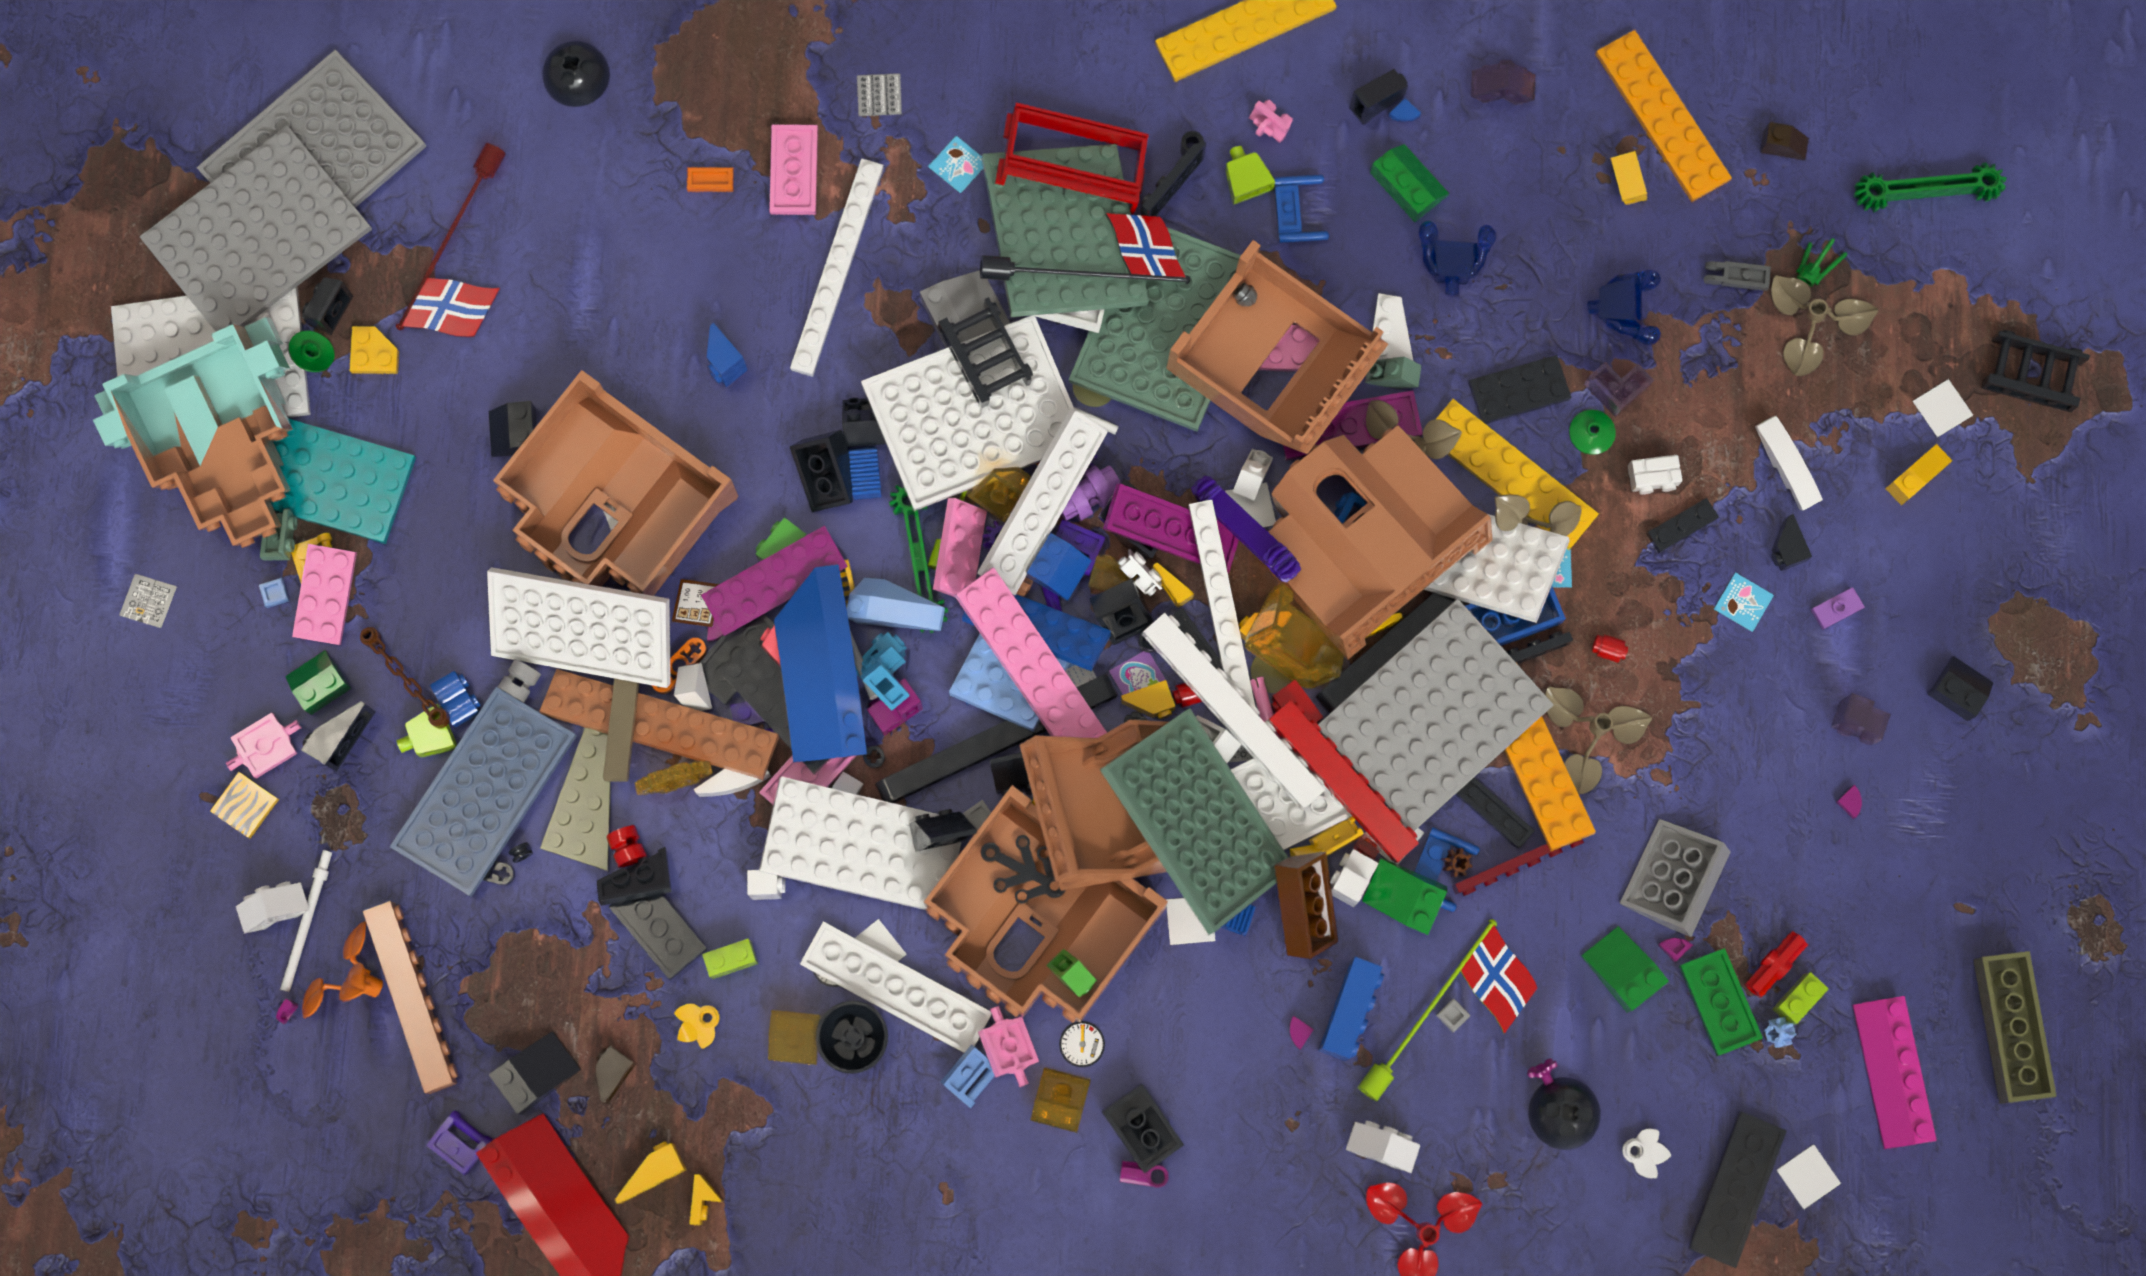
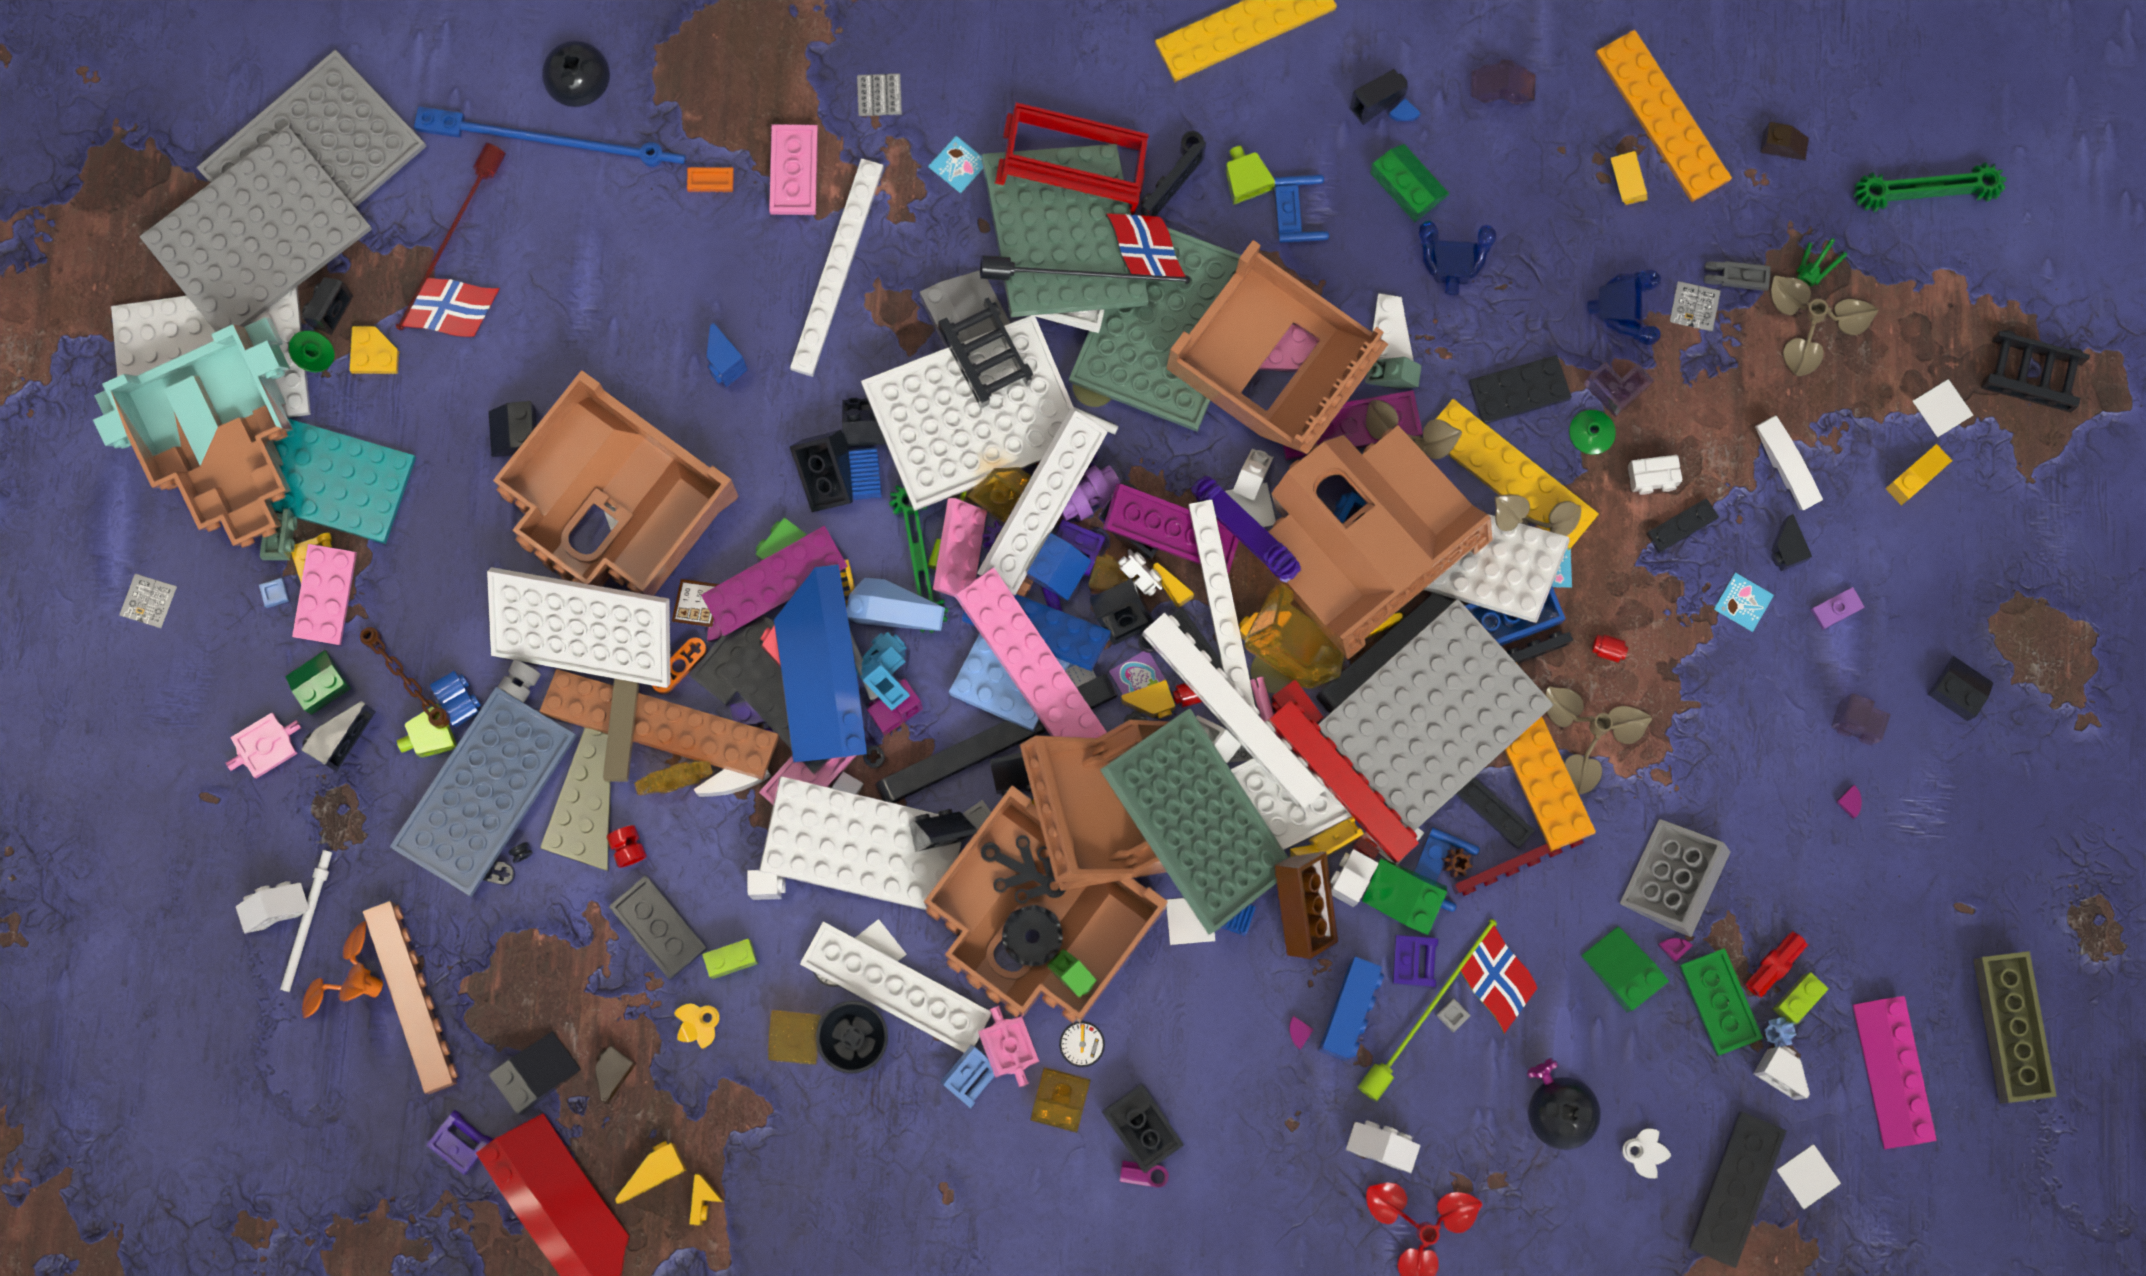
(244, 805): yellow tile -> none
(286, 1010): magenta tile -> none
(452, 124): none -> blue bar
(641, 880): black wing -> none
(692, 687): white slope -> none
(1032, 918): none -> black plate
(1245, 295): dark grey plate -> none
(1268, 122): bright pink hips -> none
(1407, 961): none -> dark purple plate
(1695, 306): none -> light grey sticker
(1784, 1072): none -> white slope

